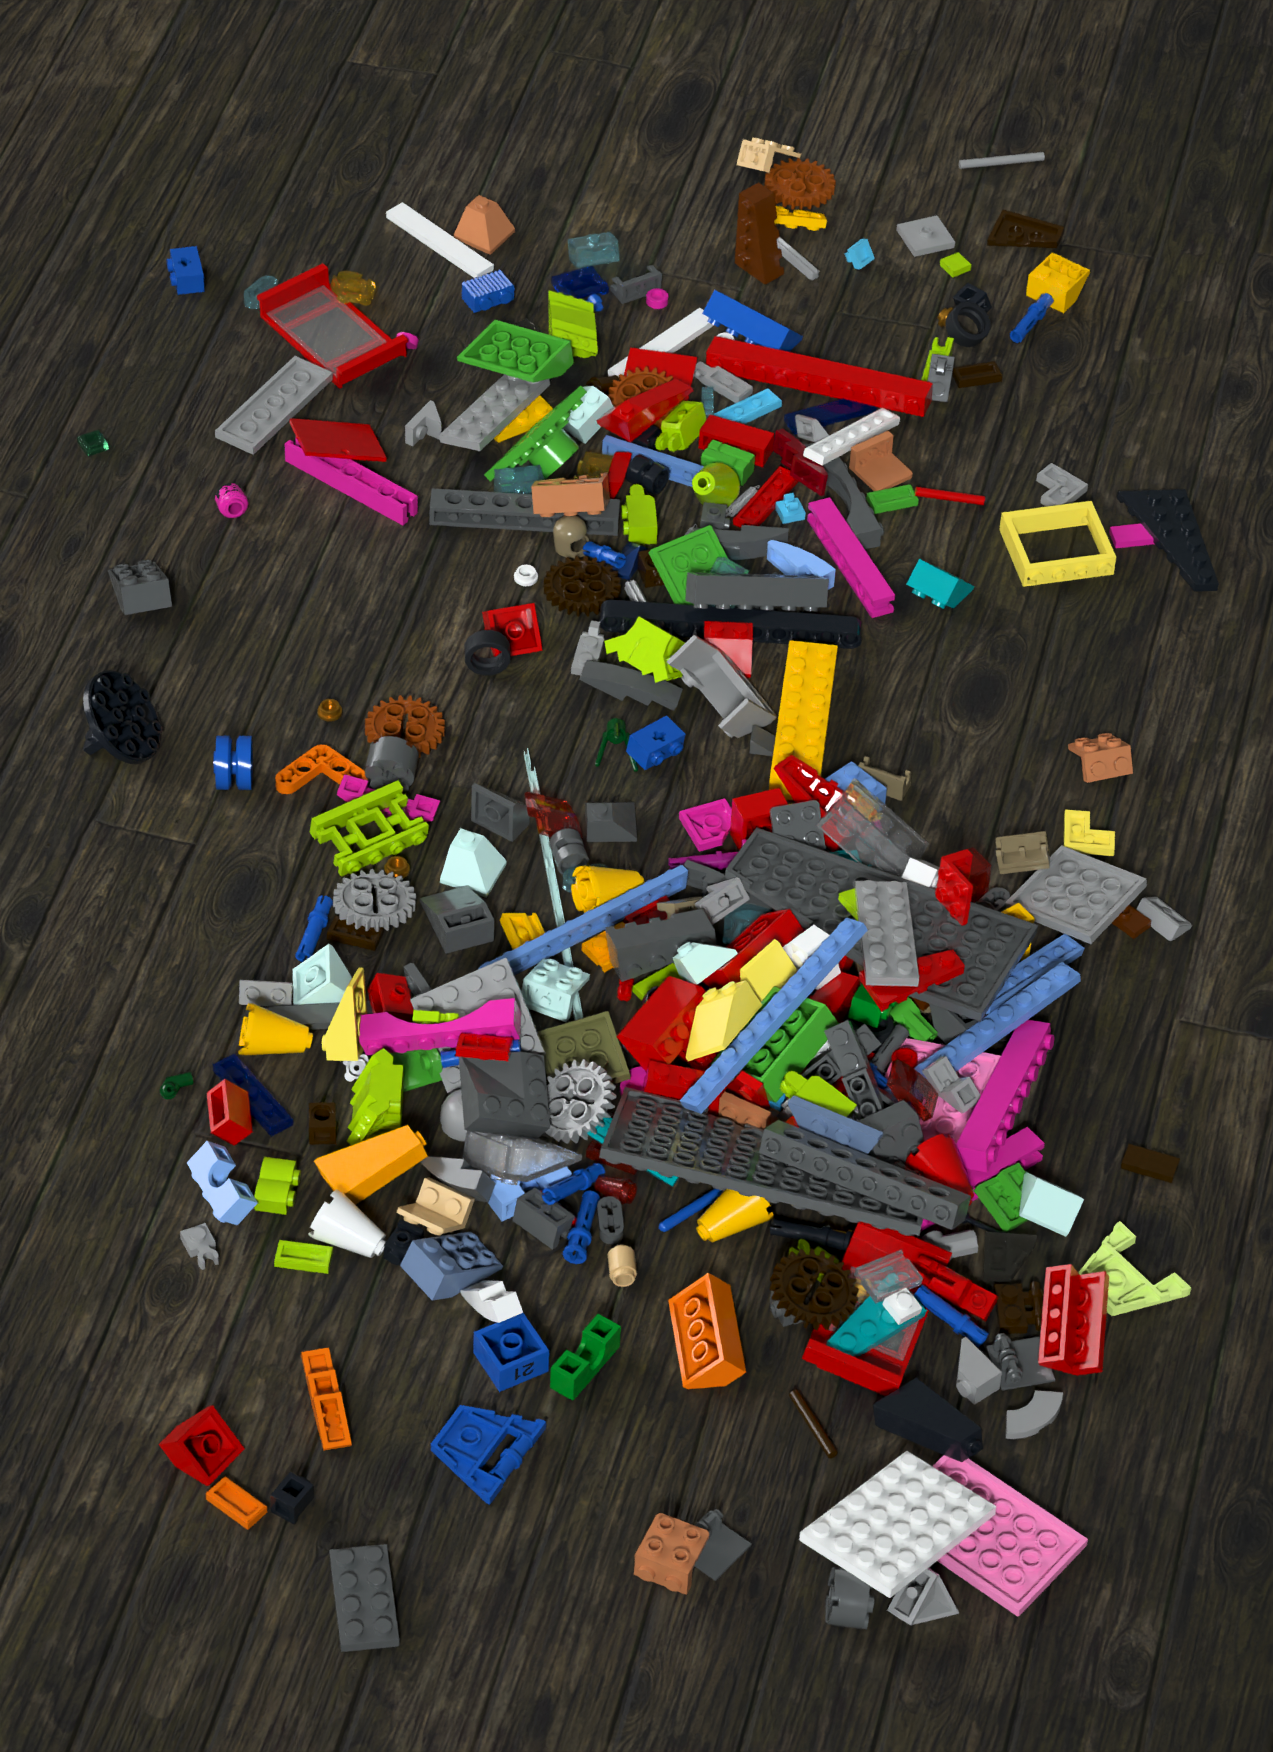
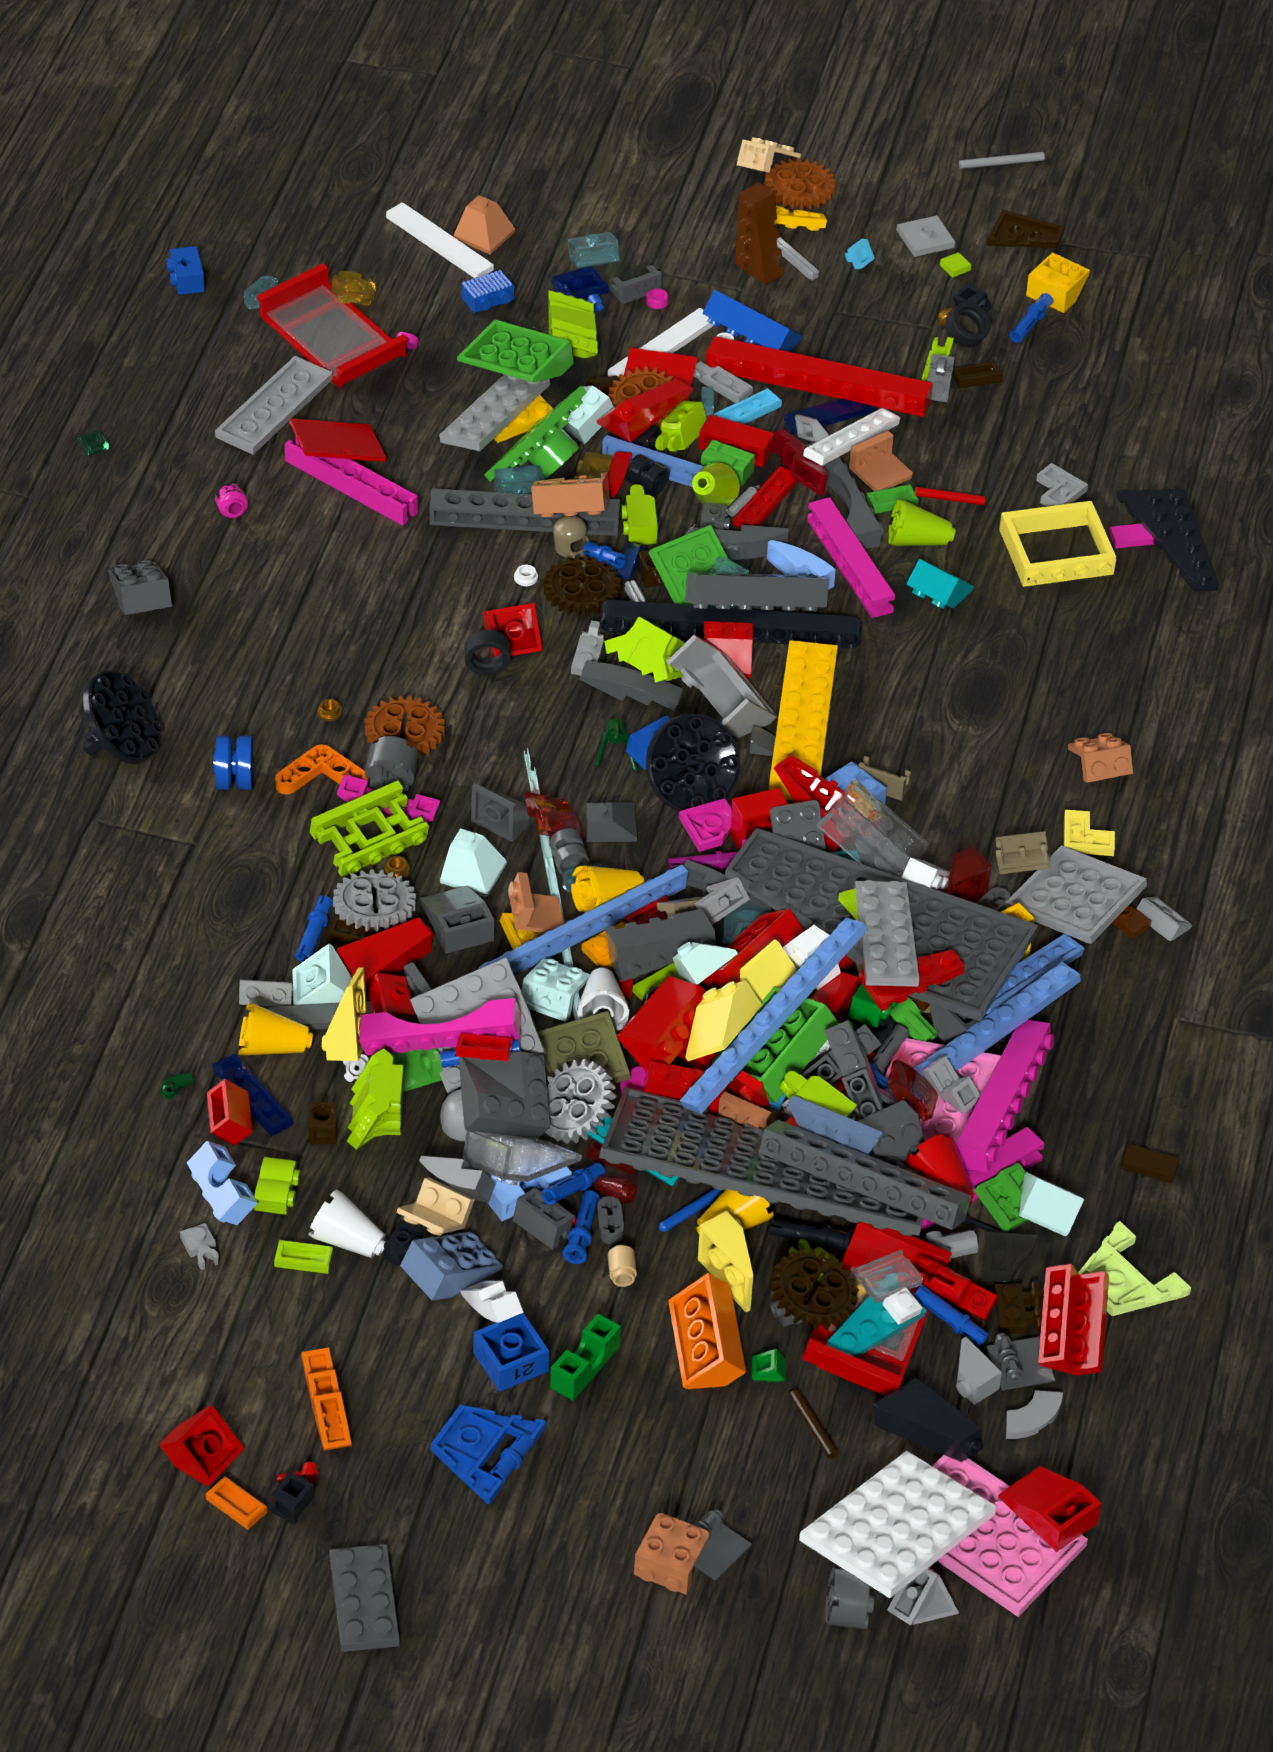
(308, 1471): none -> red hand
(372, 1163): light orange slope -> none
(387, 950): none -> red slope
(424, 422): light grey slope -> none
(433, 1017): lime plate -> none
(531, 910): none -> nougat bracket
(603, 995): none -> white cone
(692, 762): none -> black bracket
(726, 1256): none -> light yellow slope
(769, 1366): none -> green slope
(790, 509): medium azure tile -> none
(905, 1055): red tile -> none
(918, 527): none -> lime cone
(954, 886): red bracket -> none
(1053, 1506): none -> red slope

